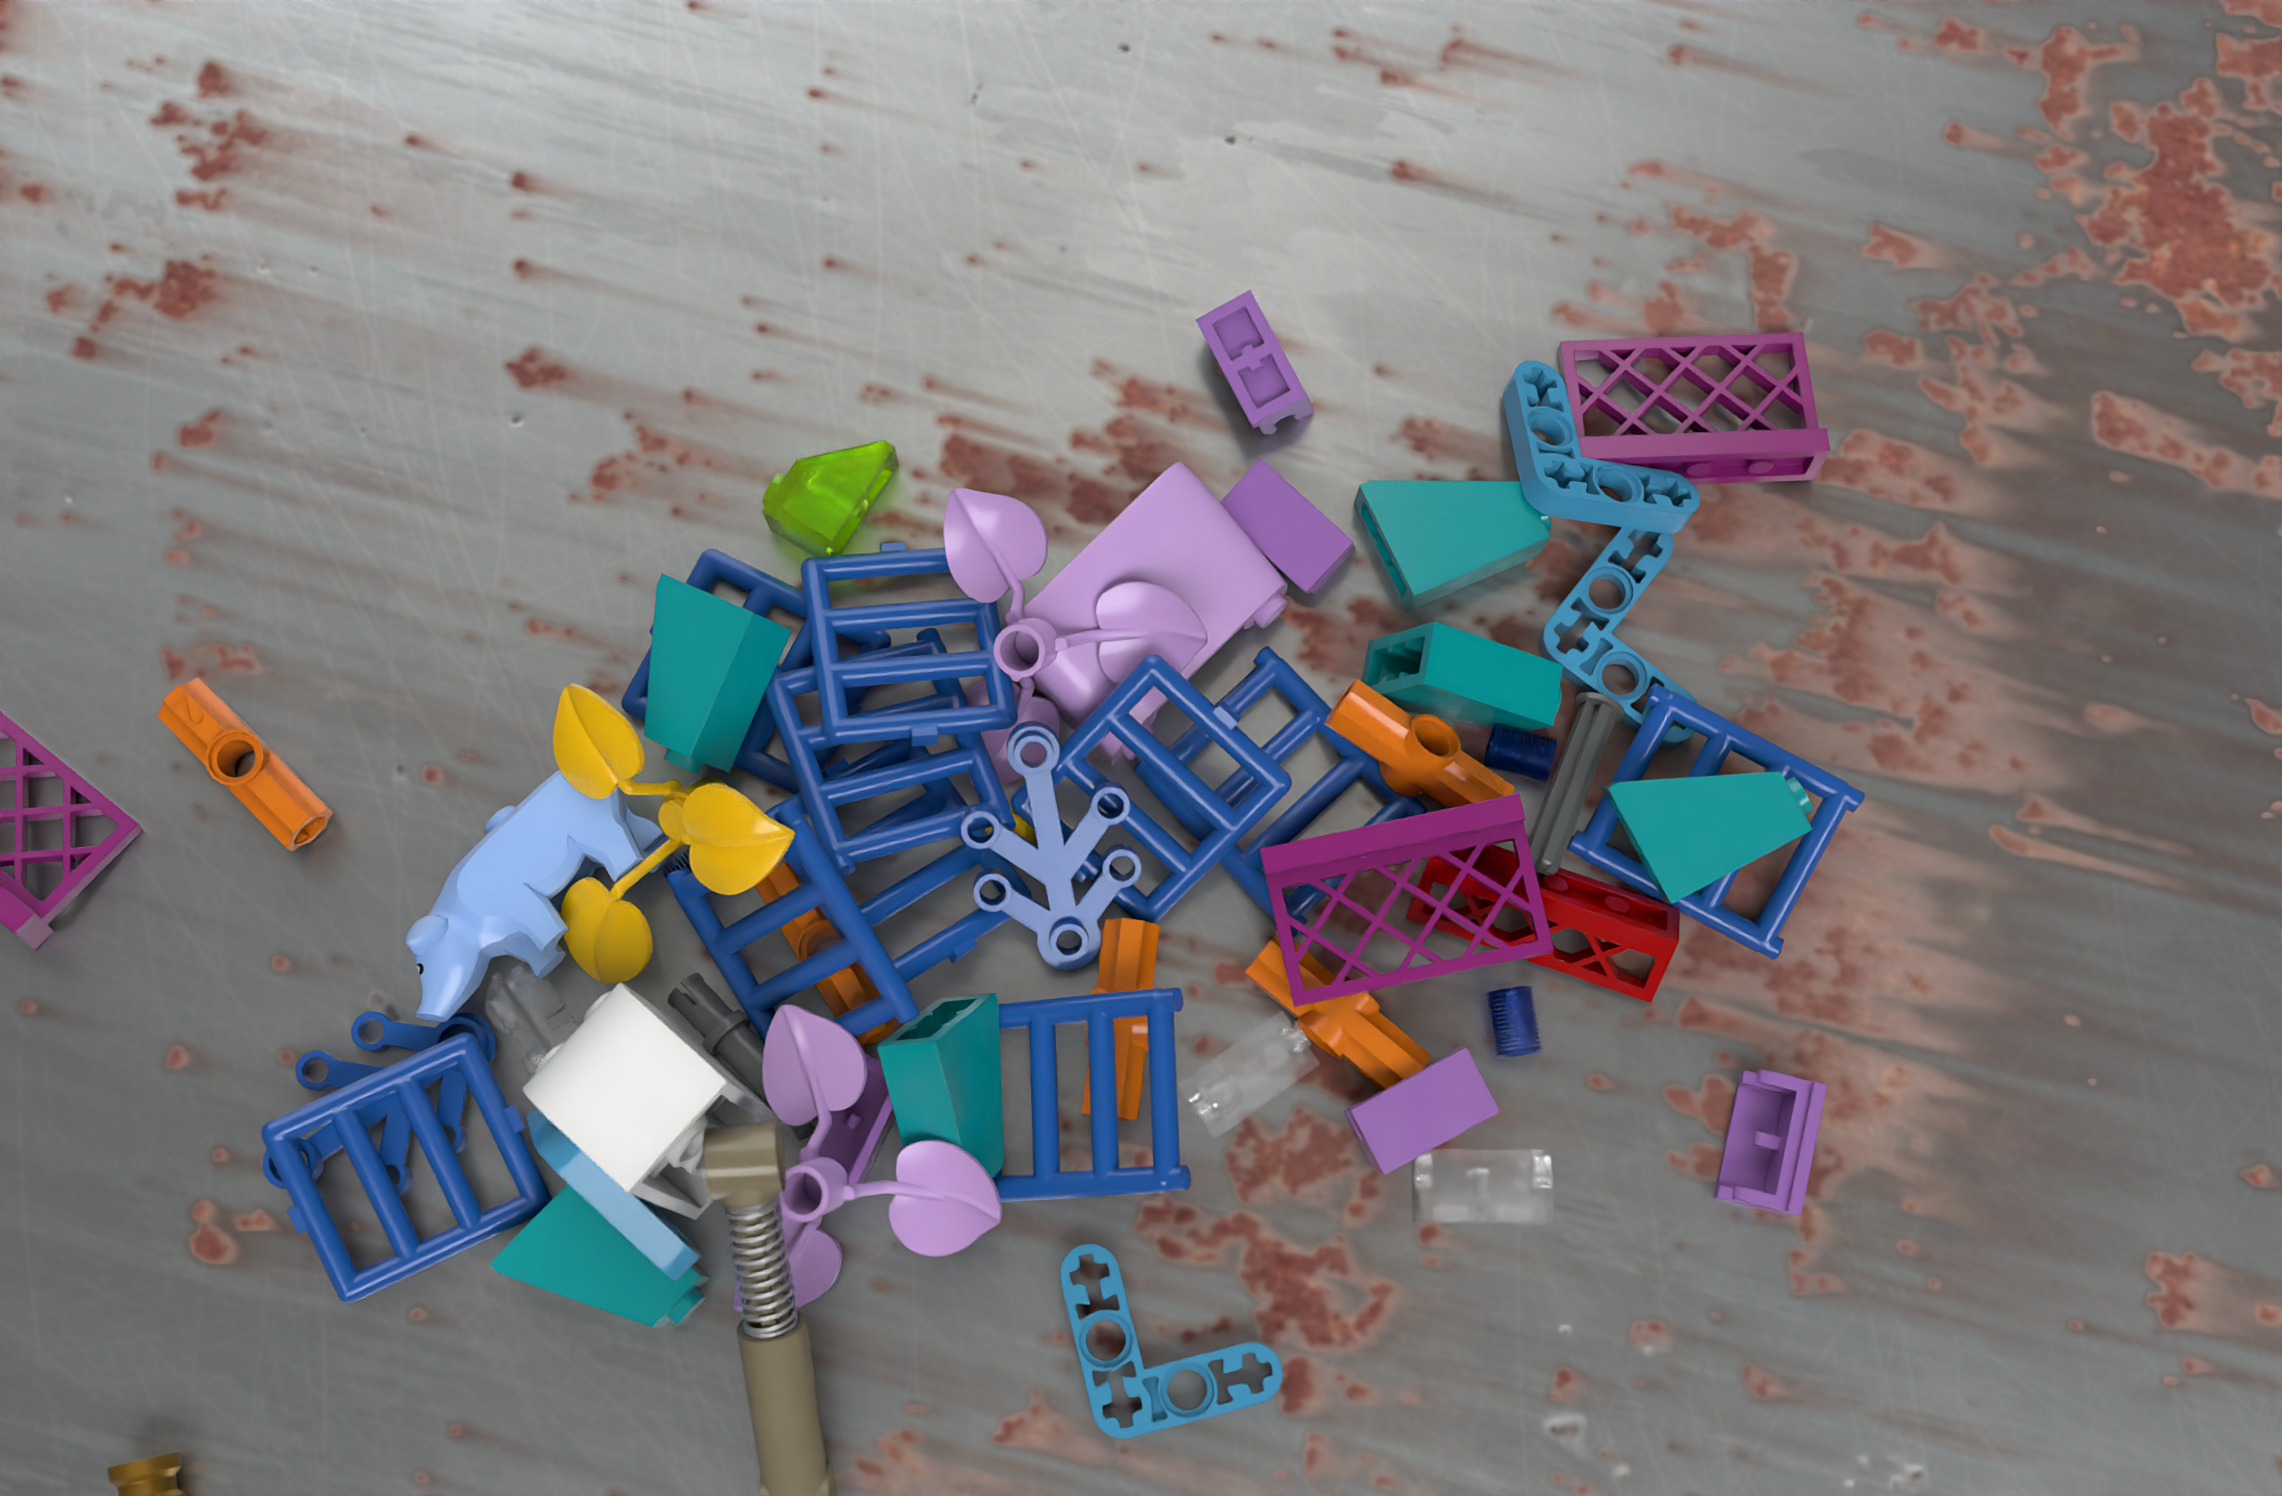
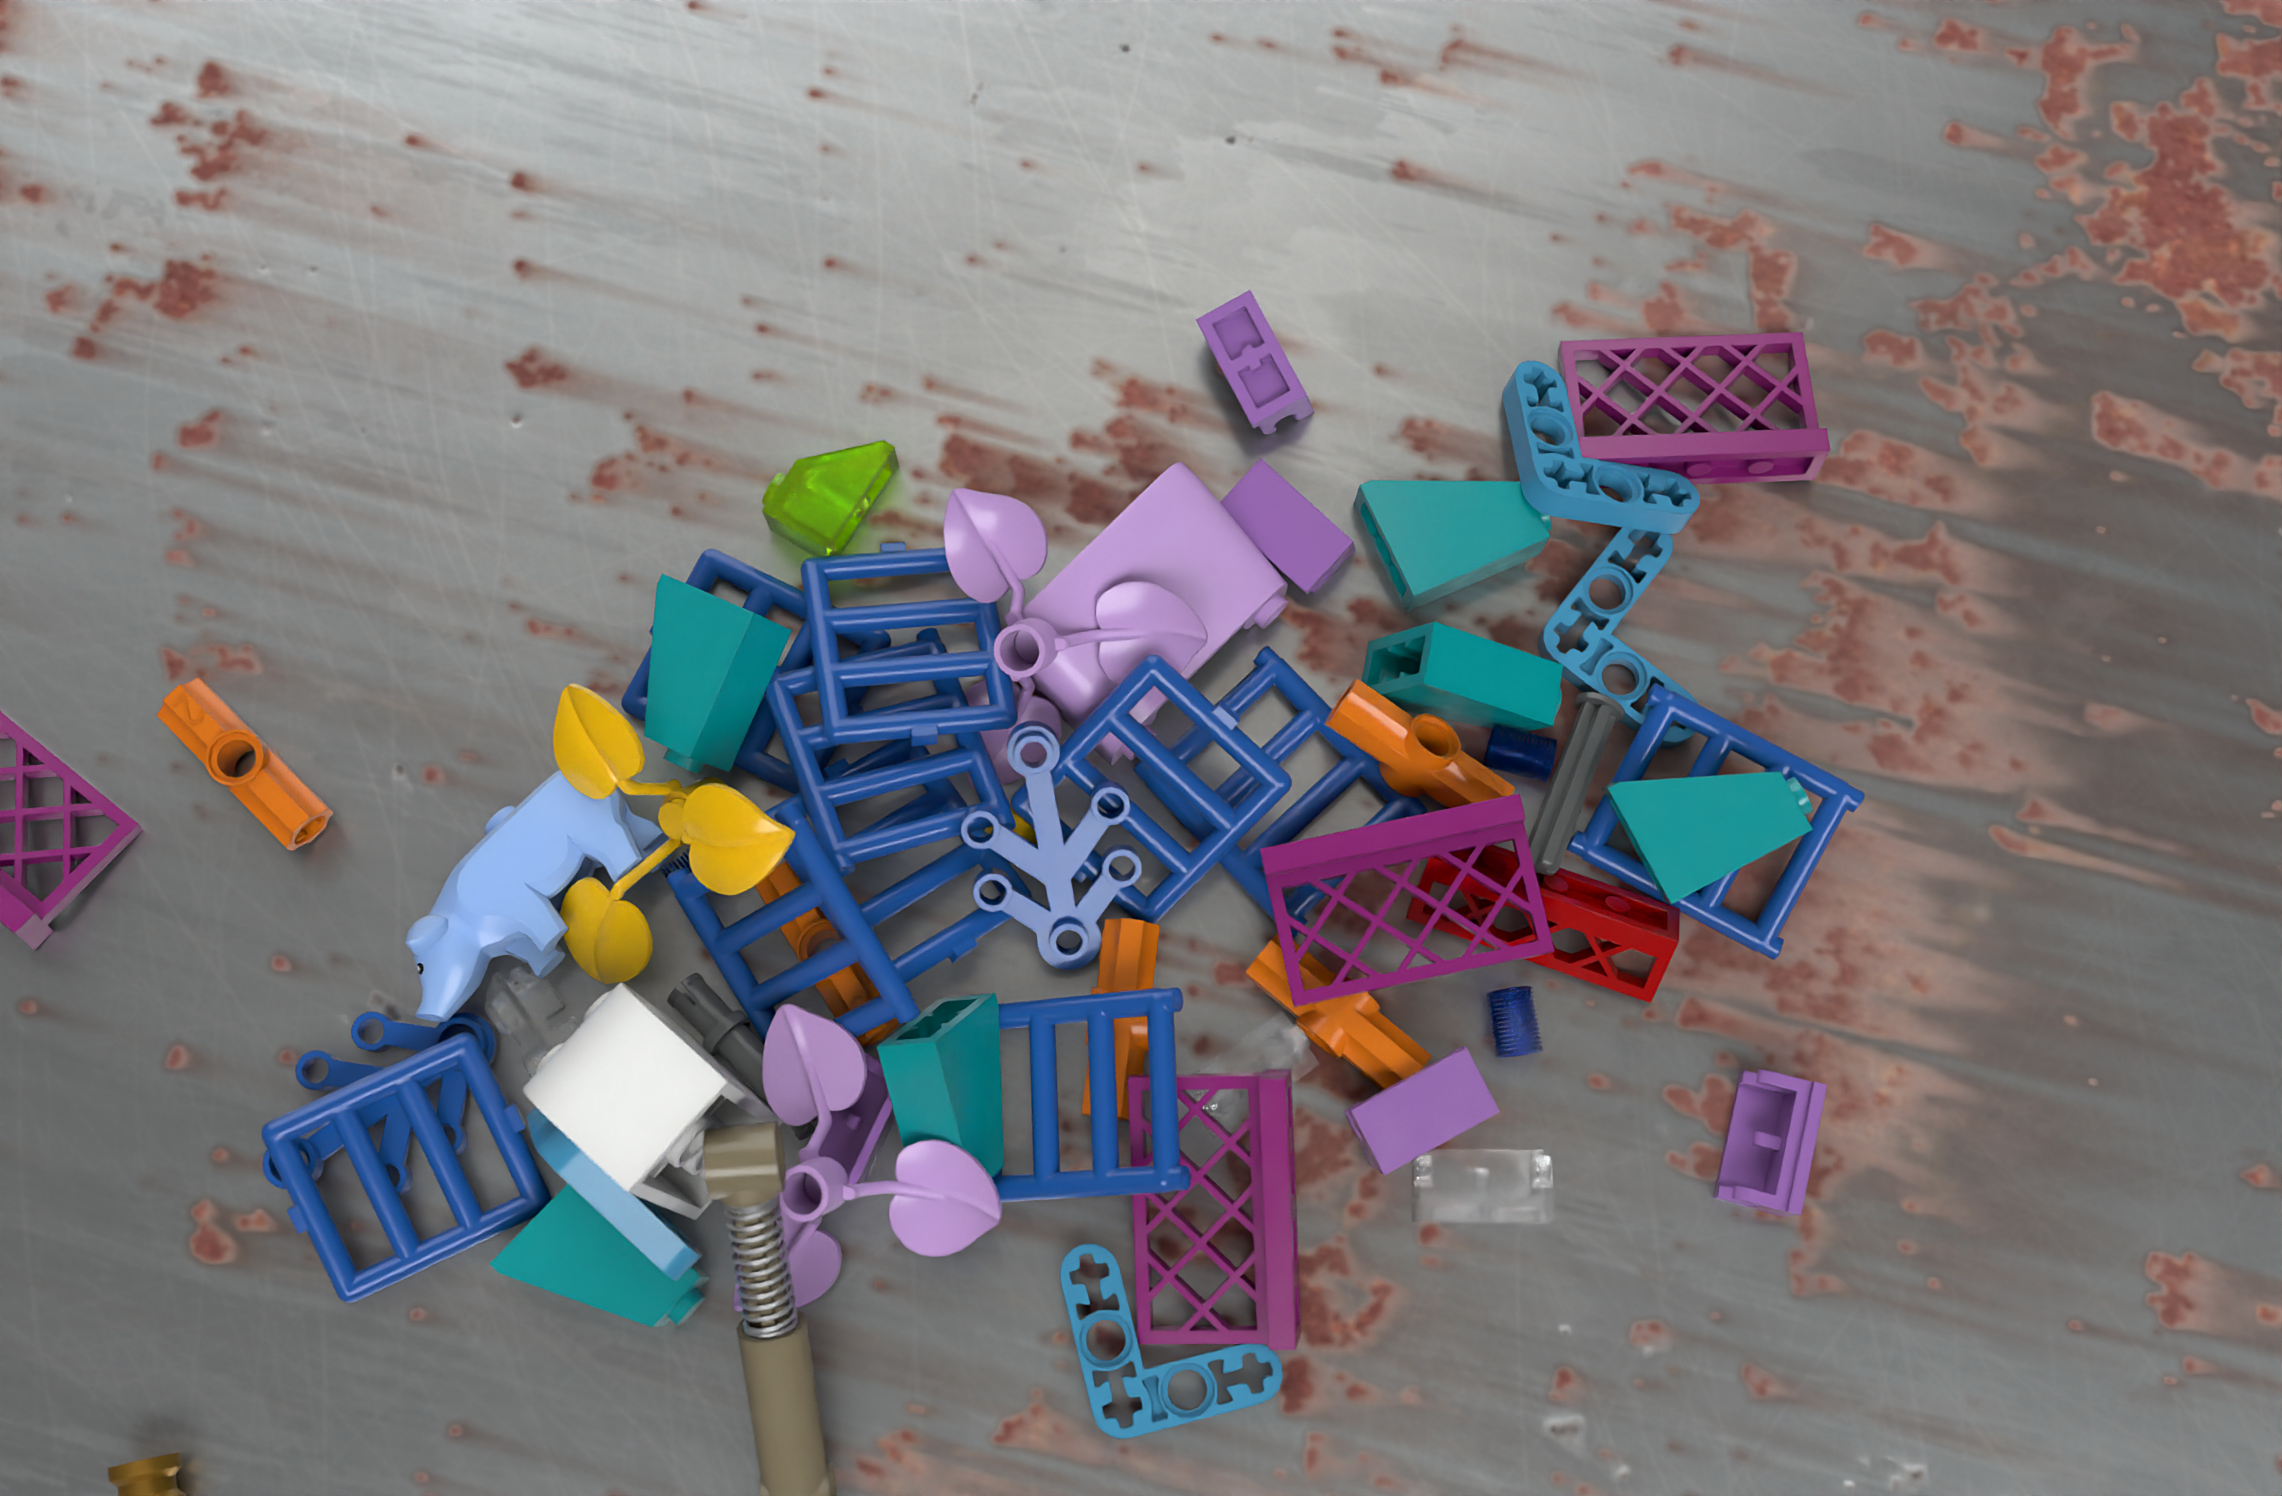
(1272, 1223): none -> magenta fence

